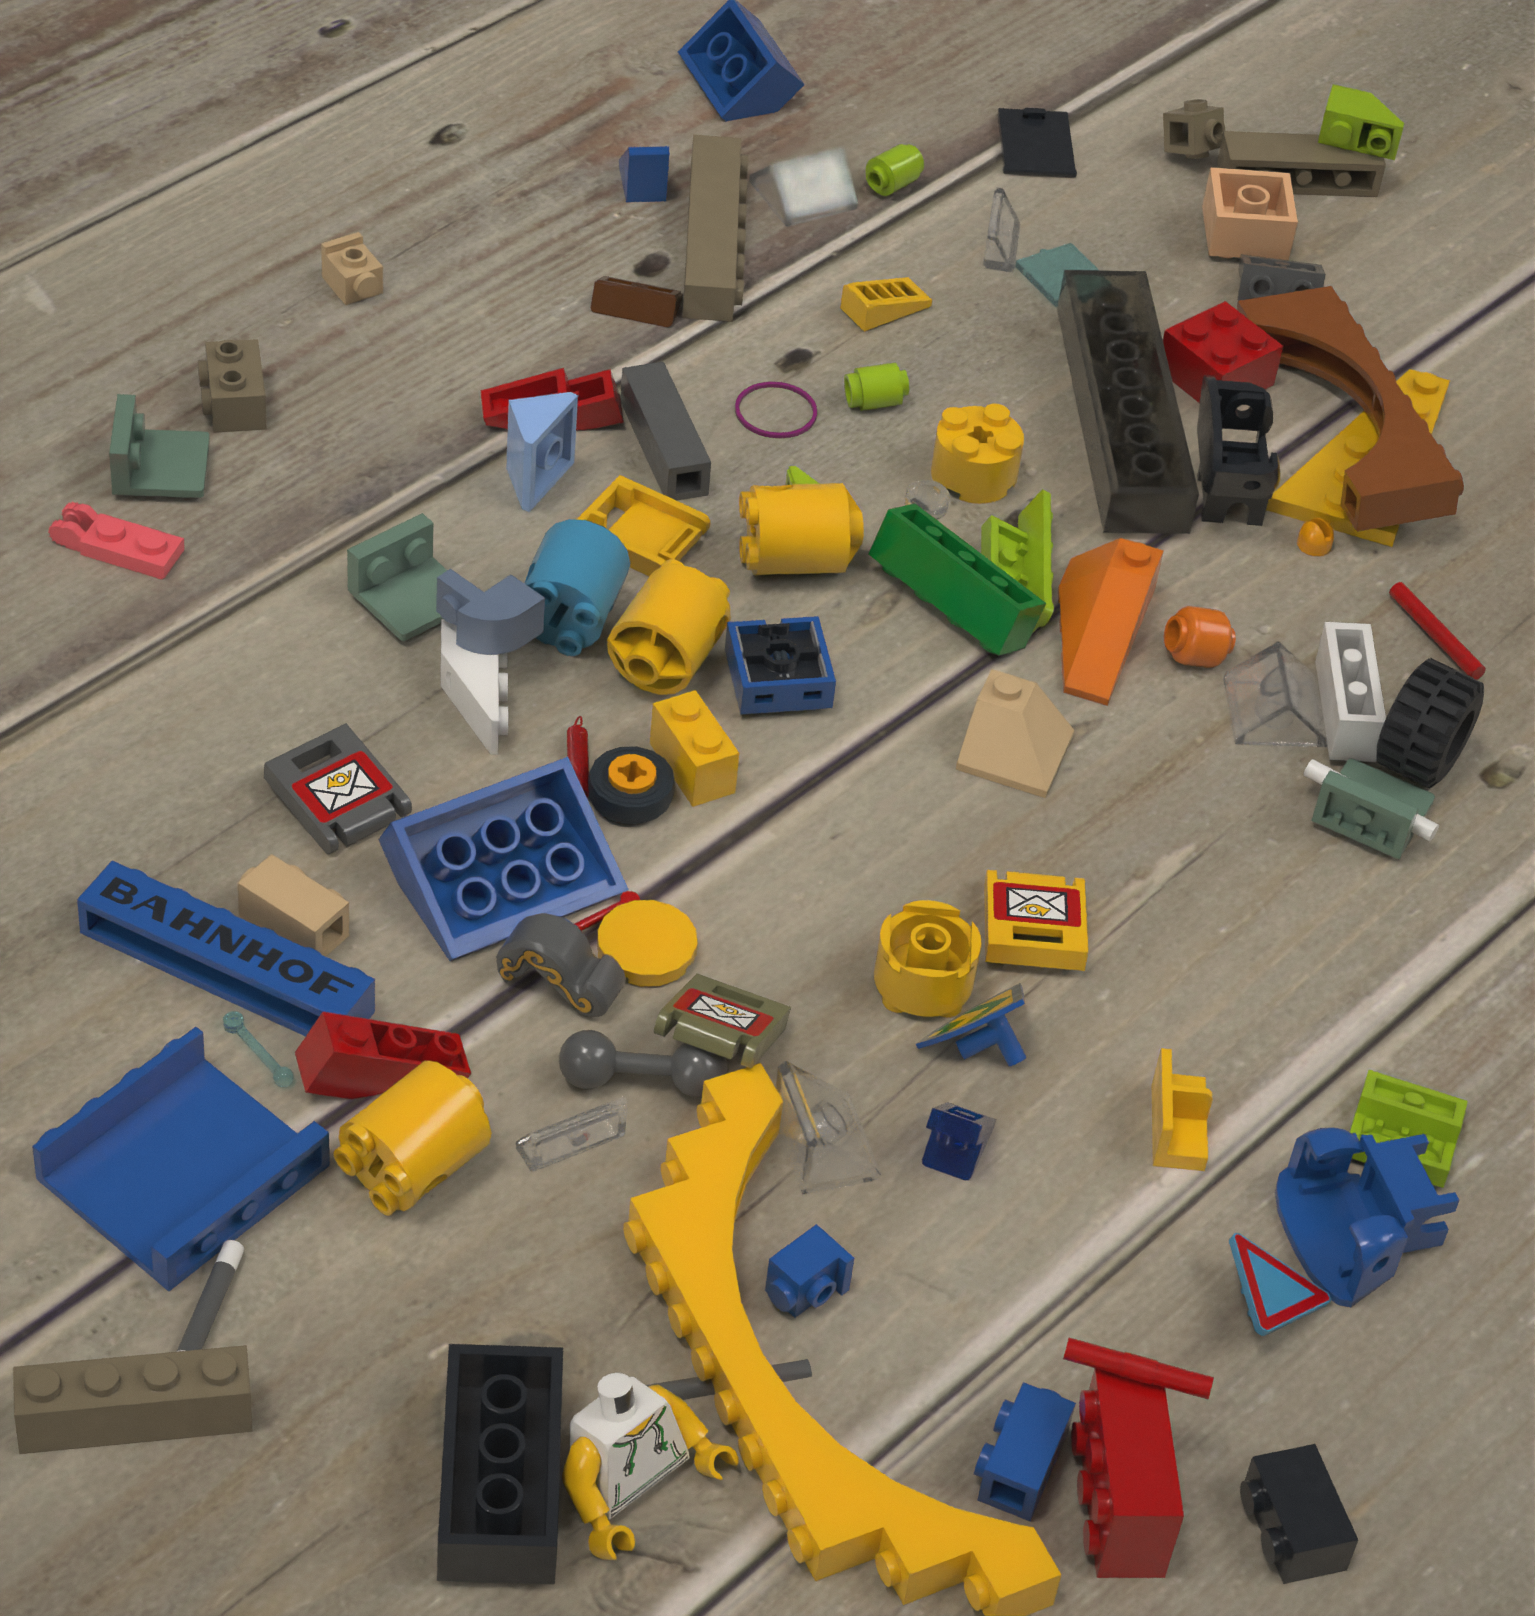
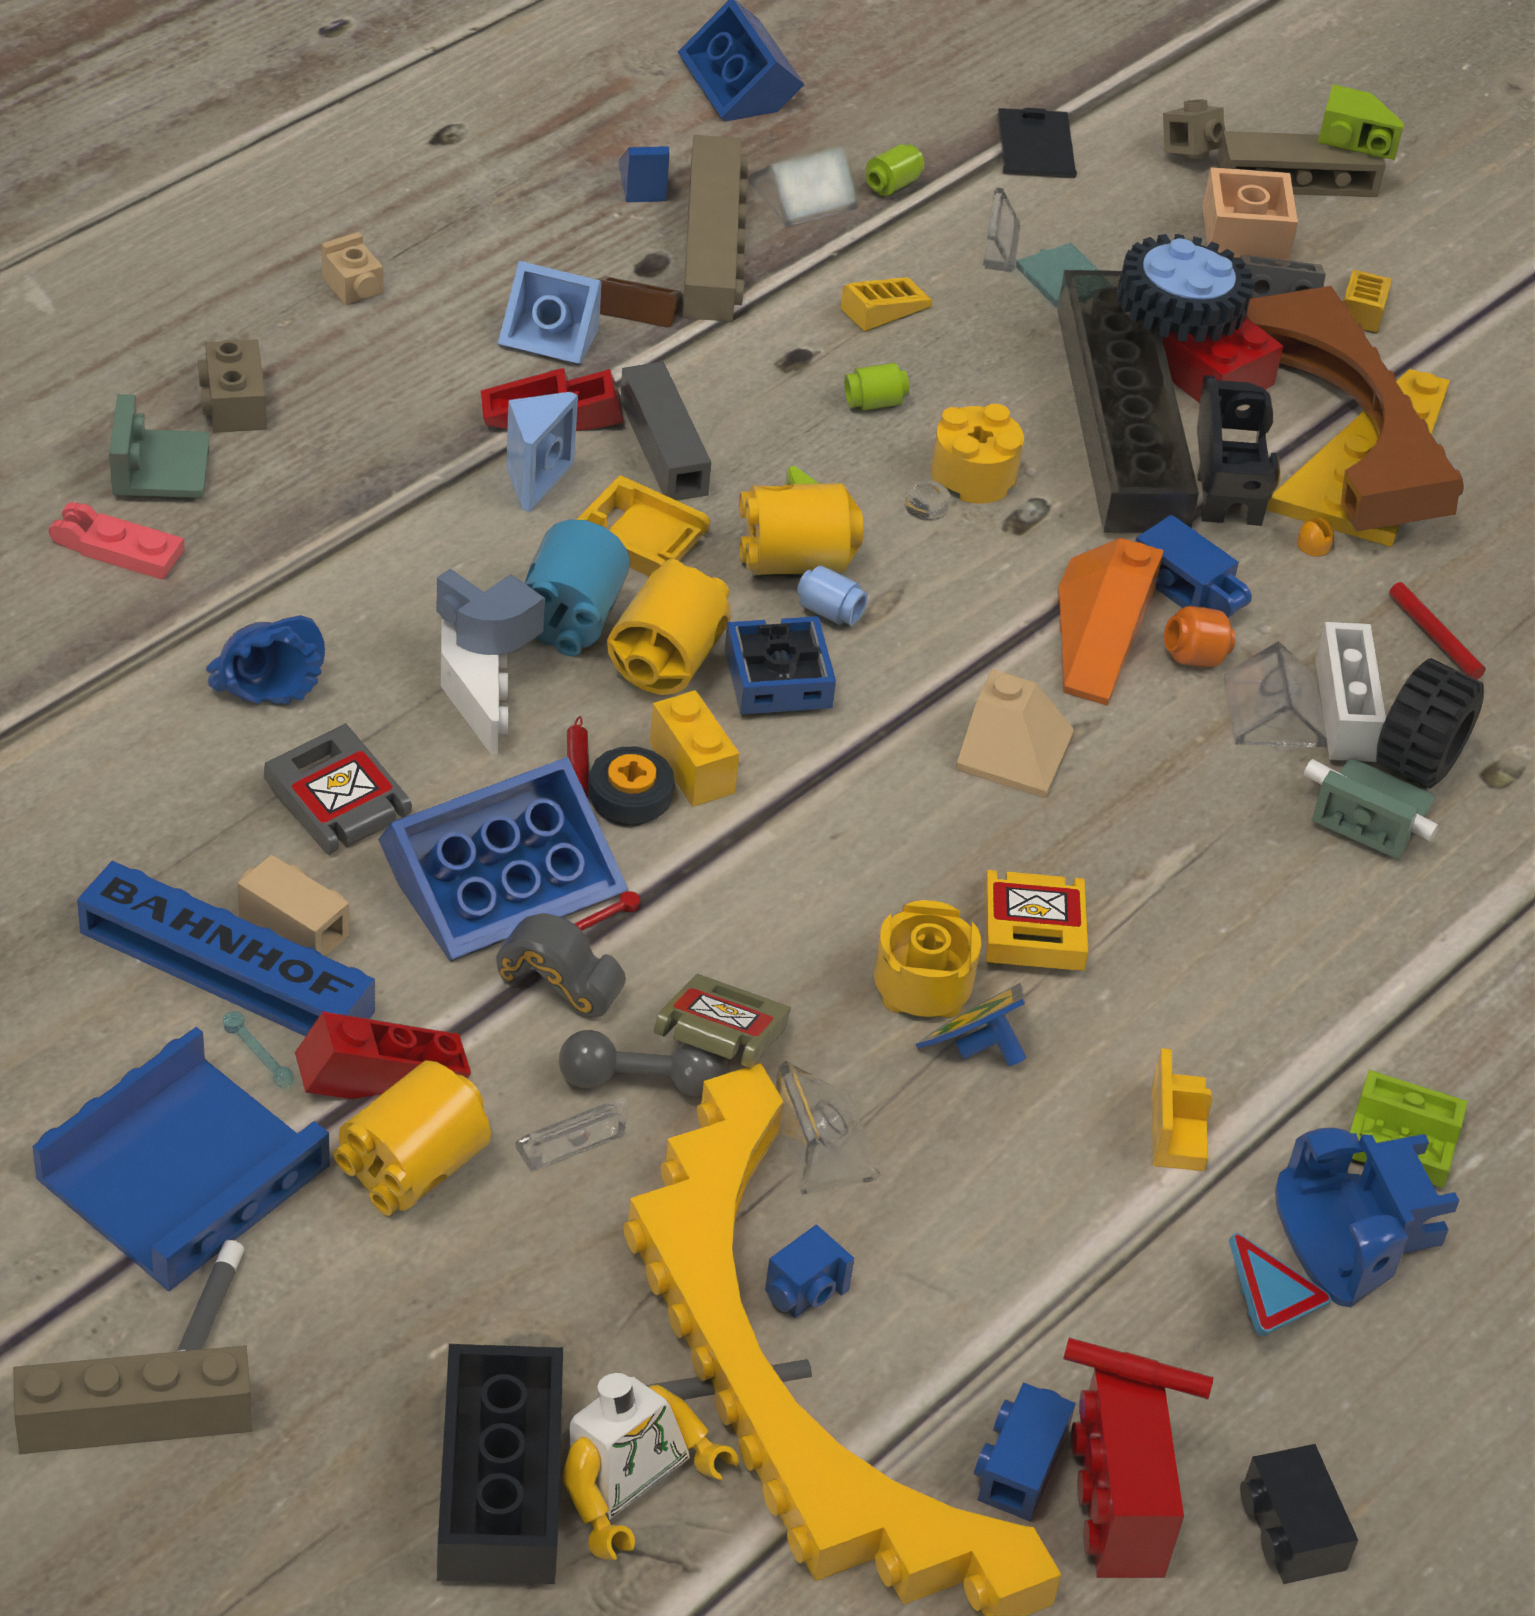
(270, 661): none -> blue hair
(398, 577): sand green bracket -> none
(551, 313): none -> light blue slope
(648, 941): yellow tile -> none
(775, 434): magenta piece -> none
(832, 595): none -> light blue brick
(956, 579): green brick -> none
(956, 1140): clear blue slope -> none
(1025, 550): lime bracket -> none
(1185, 288): none -> black wheel
(1195, 569): none -> blue brick
(1367, 298): none -> yellow slope

